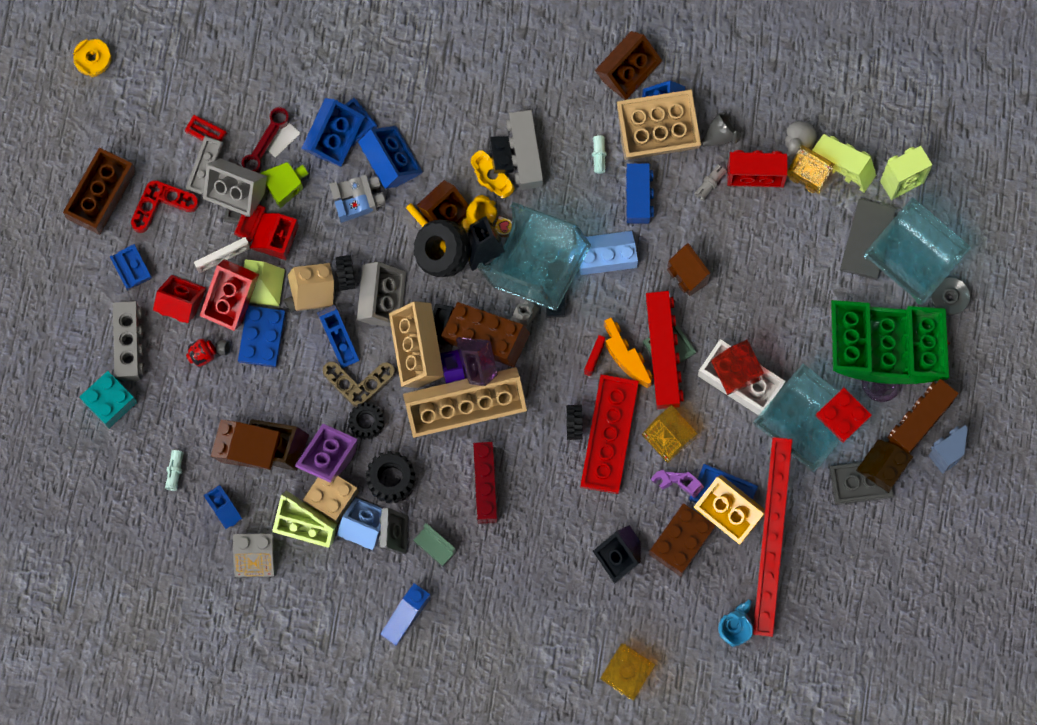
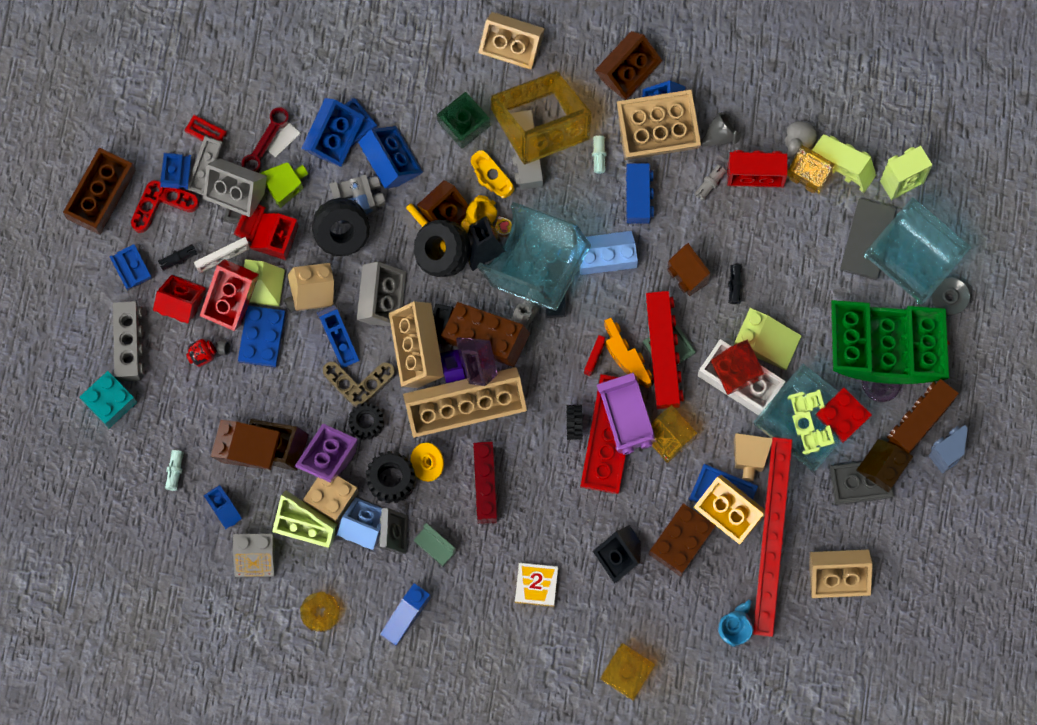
(92, 47): yellow plate -> none
(175, 171): none -> blue plate
(177, 257): none -> black pin
(319, 623): none -> clear yellow plate
(345, 243): none -> black tyre
(345, 272): black tyre -> none
(421, 462): none -> yellow dish
(463, 120): none -> clear green brick
(501, 154): black plate -> none
(511, 40): none -> tan slope
(536, 584): none -> tile
(551, 136): none -> clear yellow windscreen
(627, 413): none -> medium lavender panel
(668, 478): medium lavender piece -> none
(735, 284): none -> black pin
(750, 454): none -> tan torso
(768, 338): none -> yellowish green slope
(801, 406): none -> yellowish green piece
(840, 573): none -> tan slope

